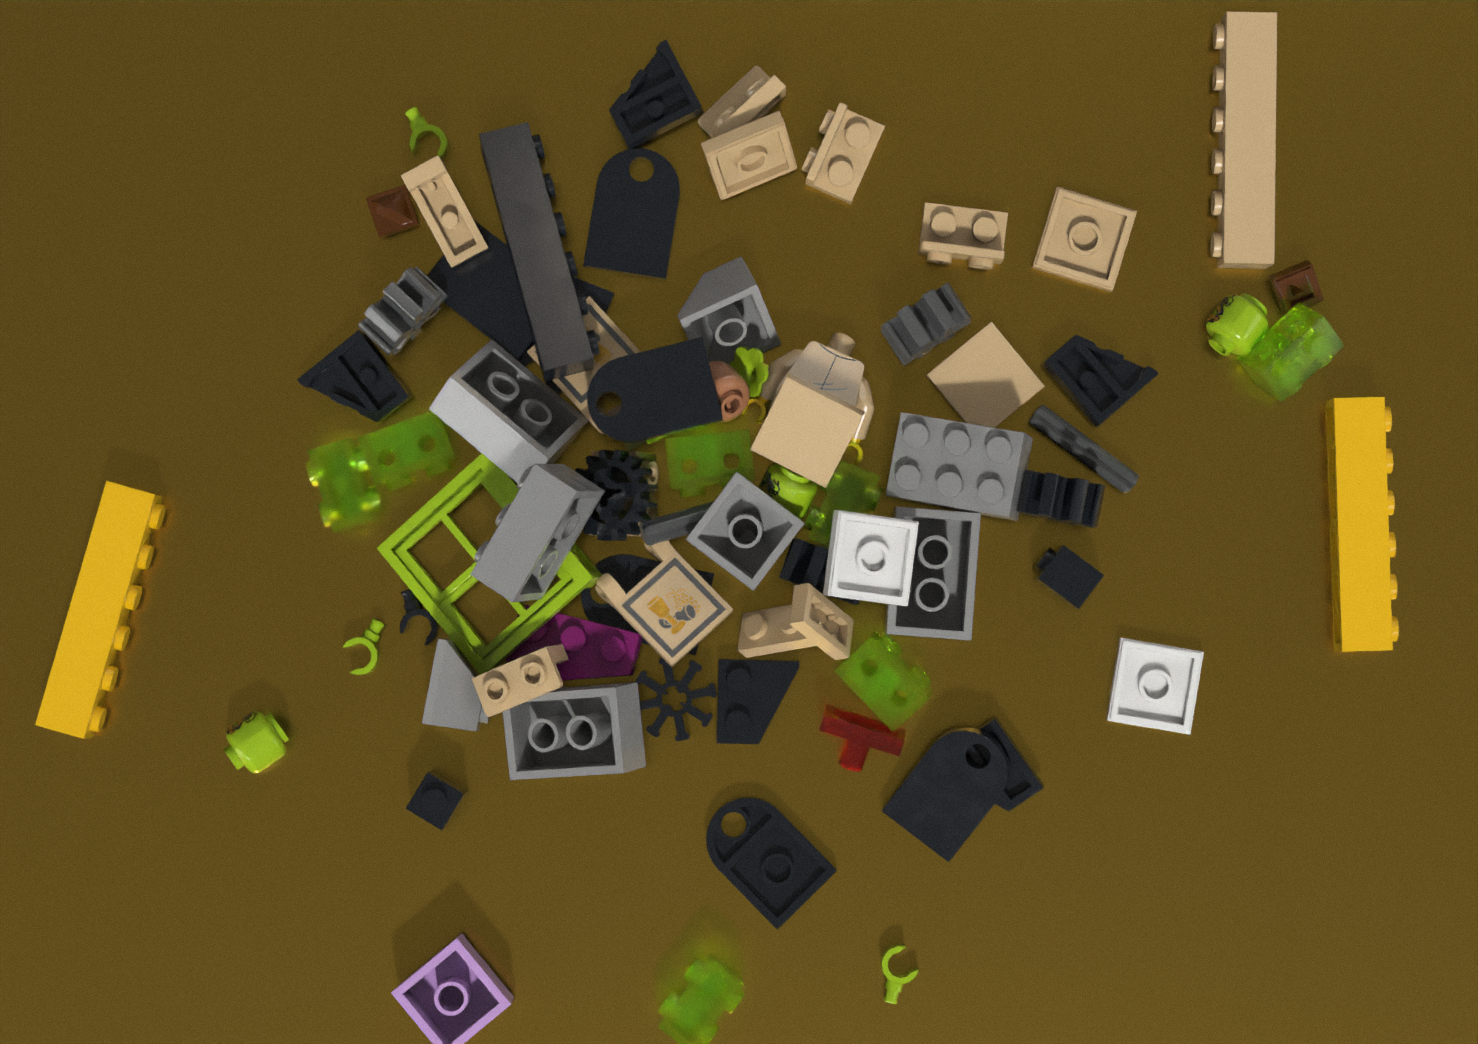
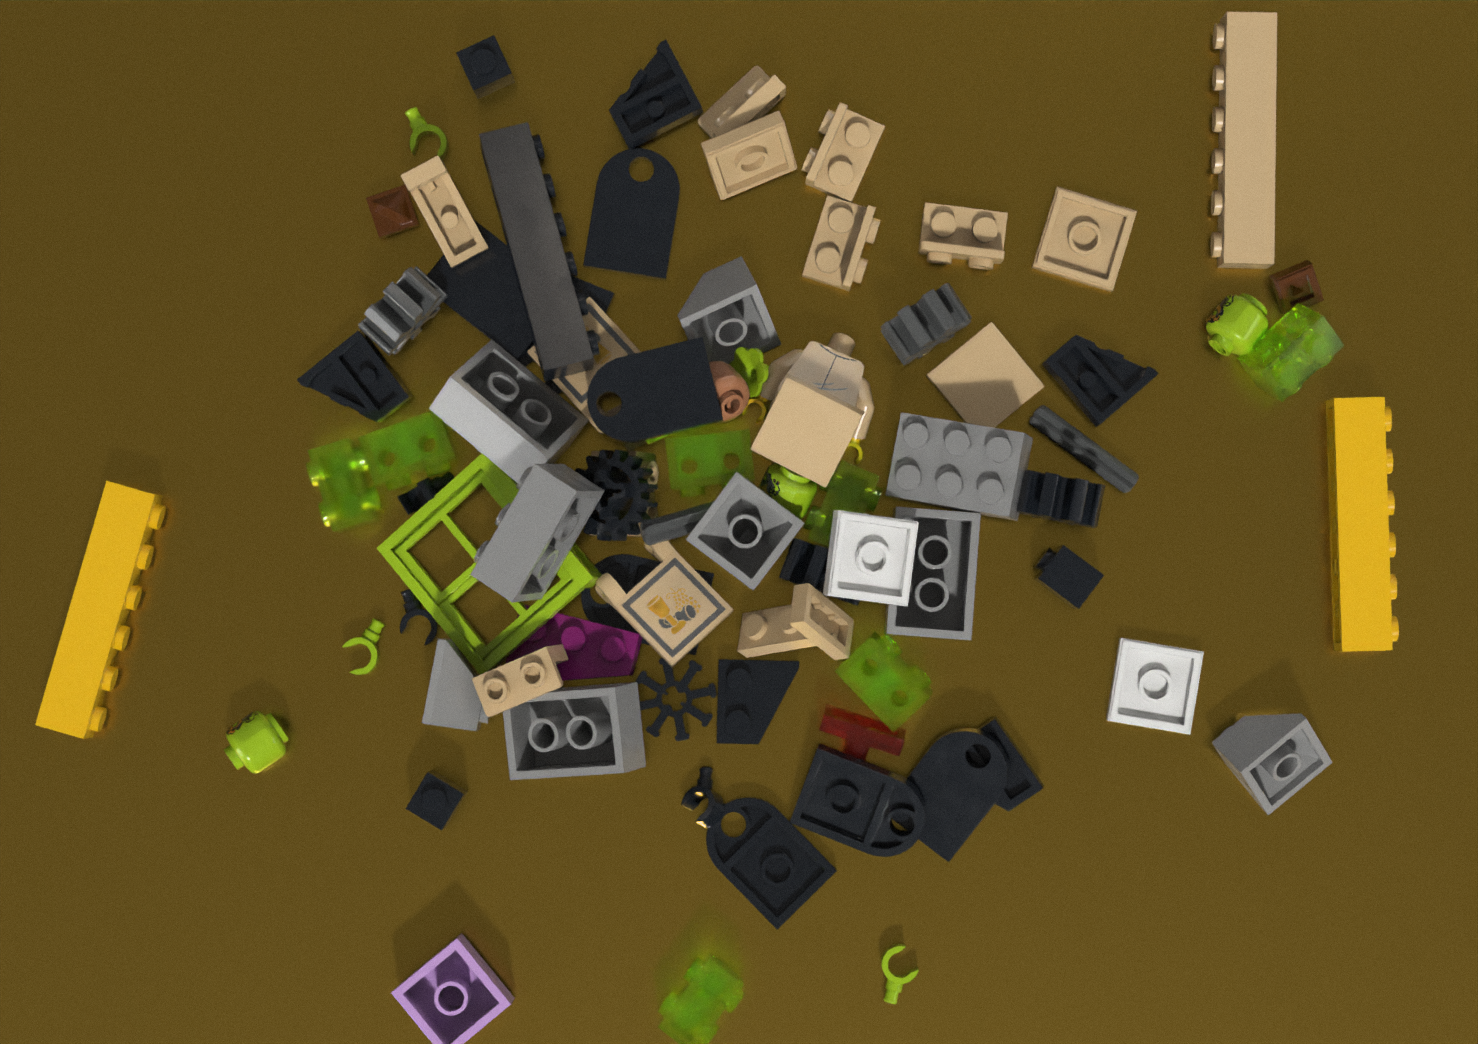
(424, 492): none -> black piece
(485, 67): none -> black brick
(701, 791): none -> black piece
(839, 243): none -> tan bracket
(856, 804): none -> black tile
(1272, 756): none -> light grey slope

